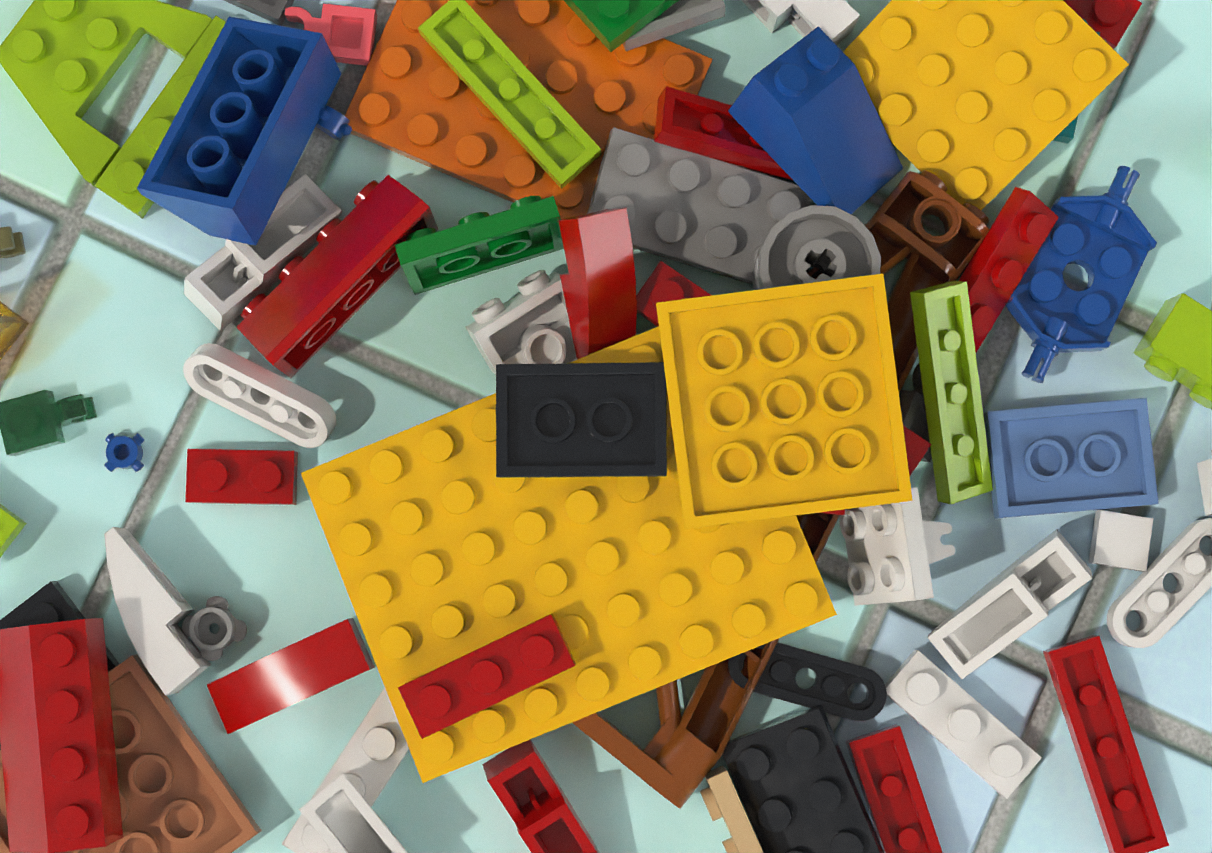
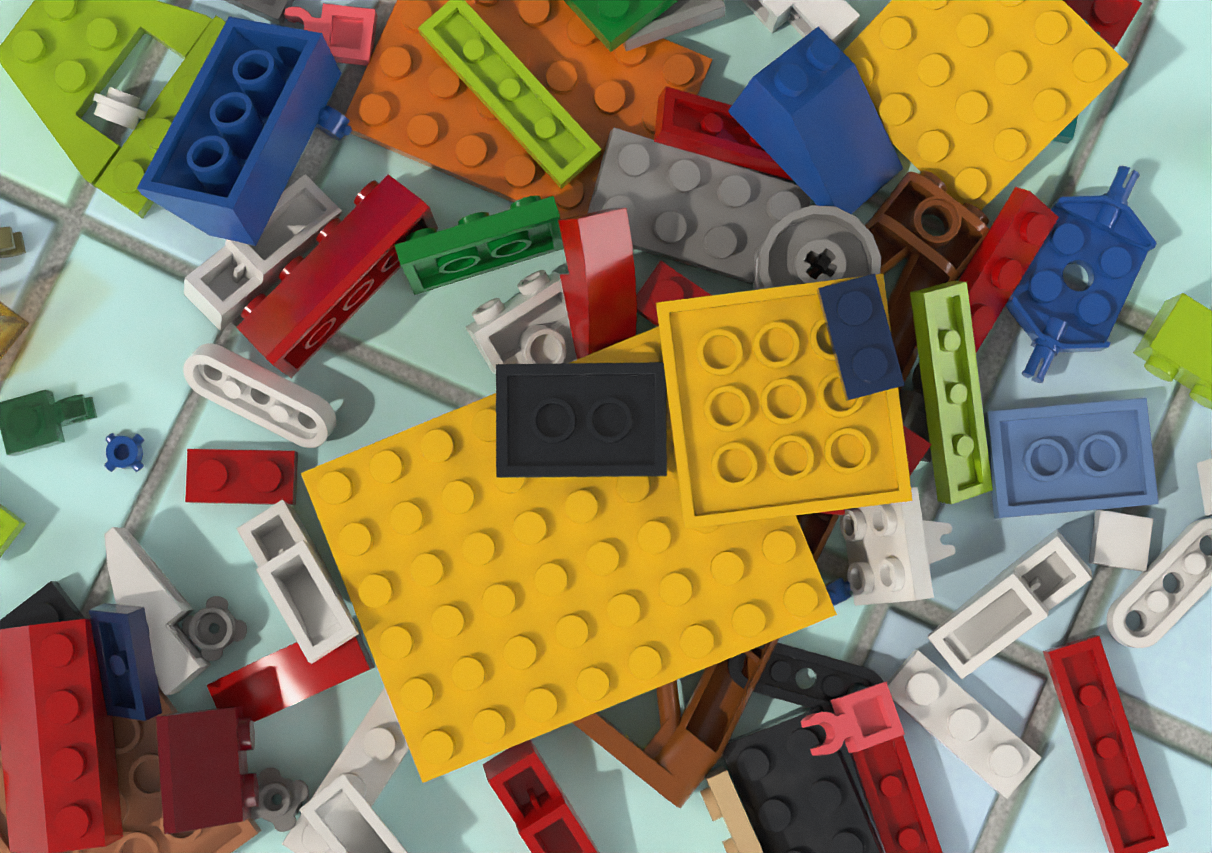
(119, 108): none -> white plate
(125, 661): none -> dark blue plate
(205, 768): none -> dark red slope
(292, 794): none -> light grey plate
(298, 580): none -> white slope
(487, 676): red plate -> none
(838, 590): none -> blue piece
(859, 720): none -> coral plate
(860, 337): none -> dark blue plate

